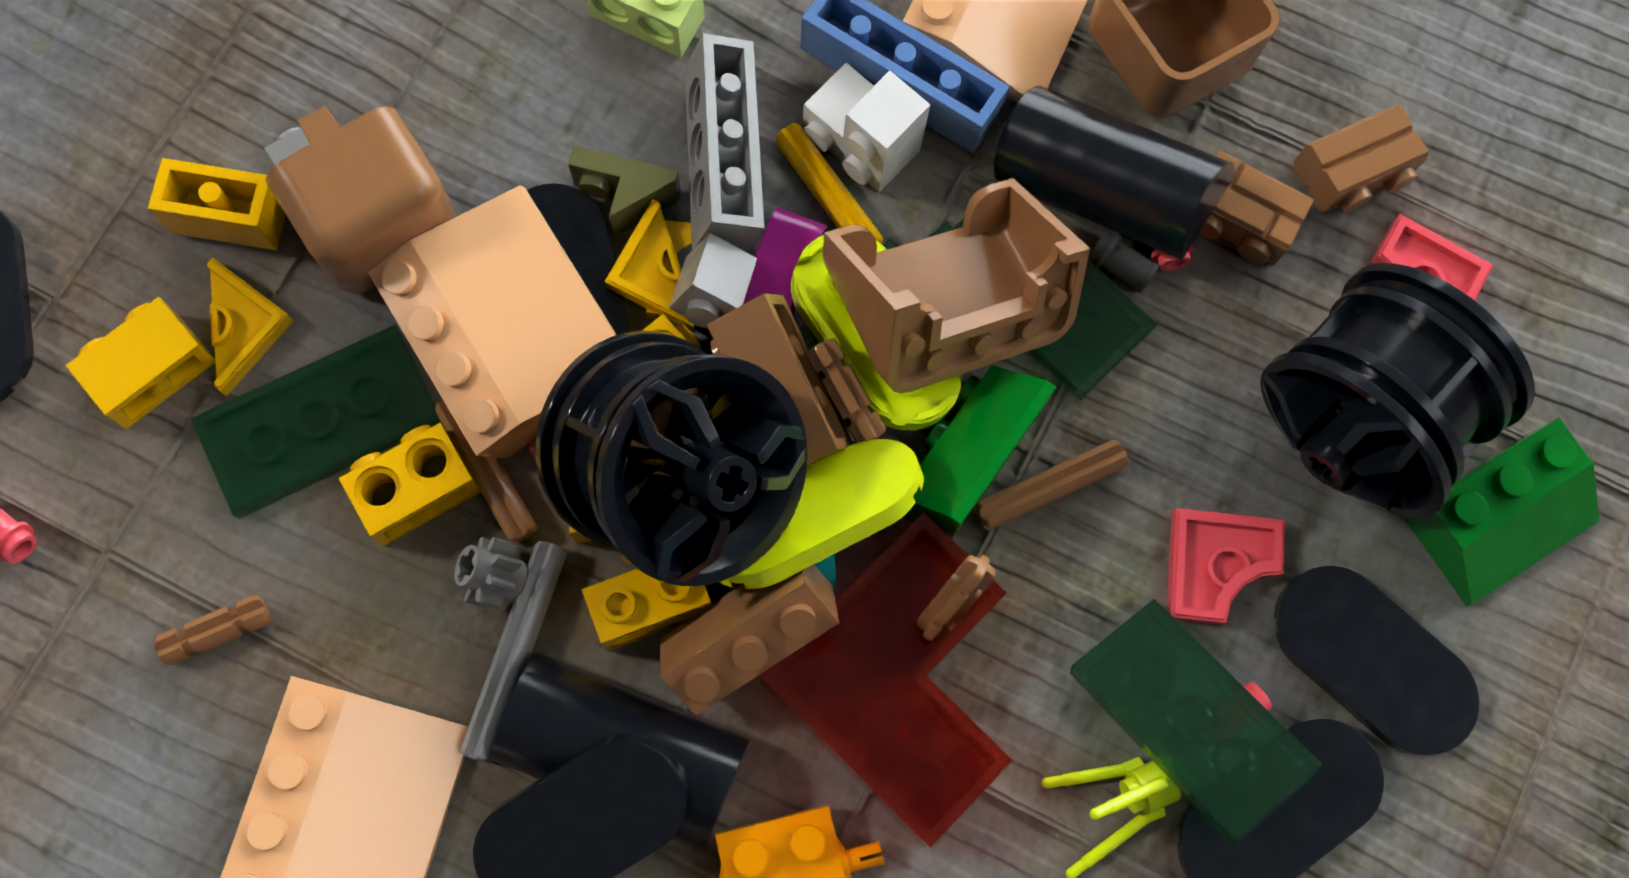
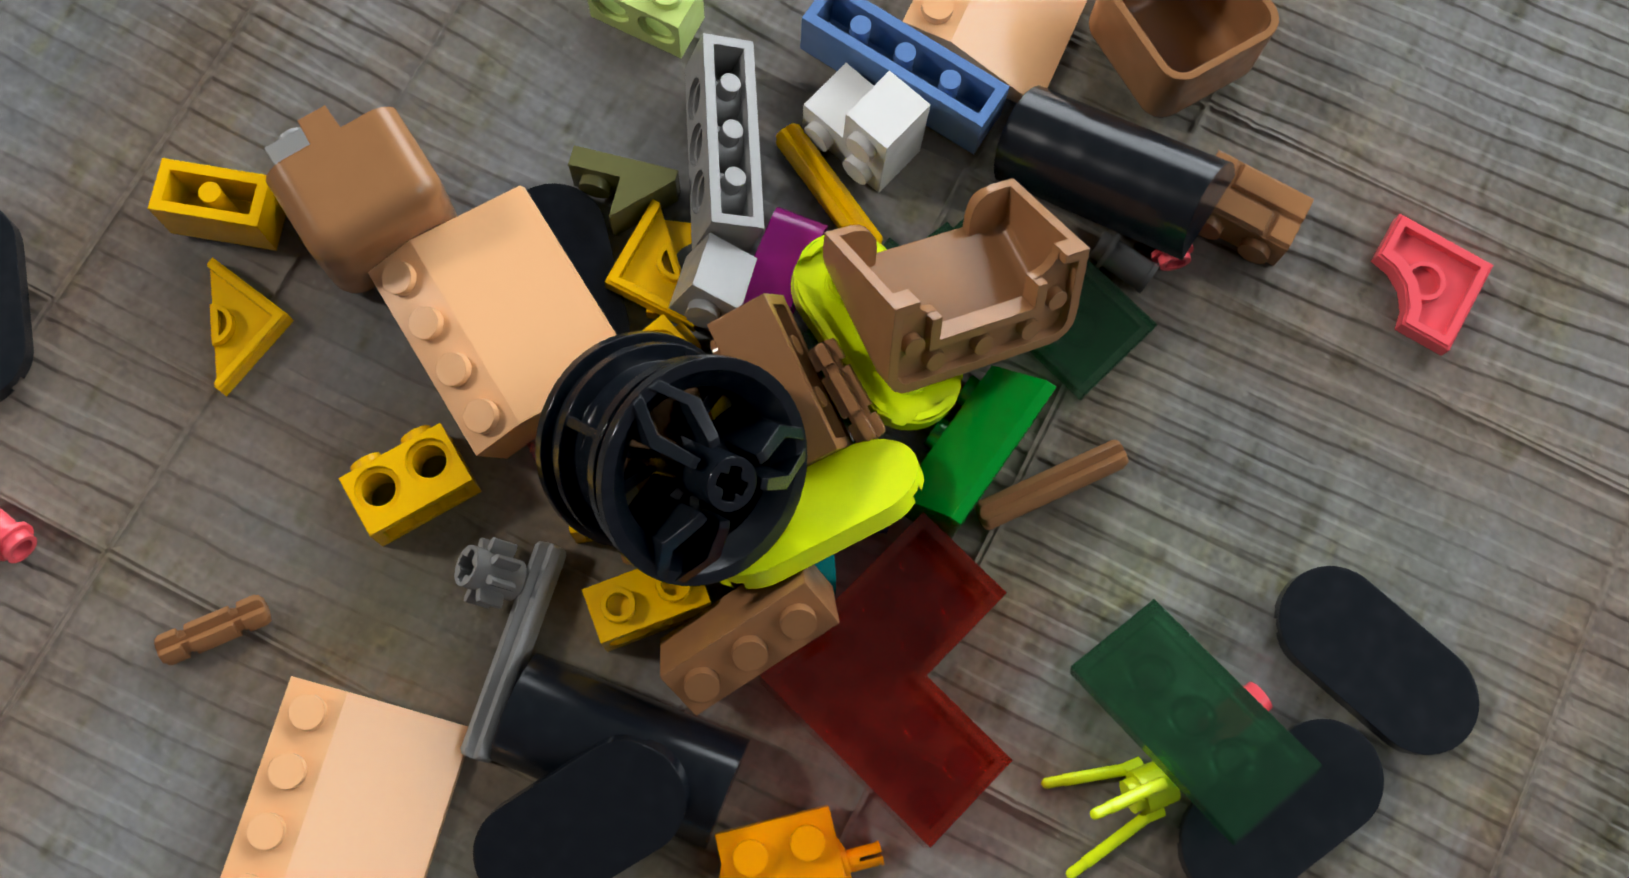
(140, 362): yellow brick -> none
(315, 421): clear green tile -> none
(492, 483): medium nougat axle -> none
(956, 597): medium nougat axle -> none
(1215, 558): coral tile -> none
(1361, 159): medium nougat brick -> none
(1398, 389): black wheel -> none
(1511, 511): green slope -> none

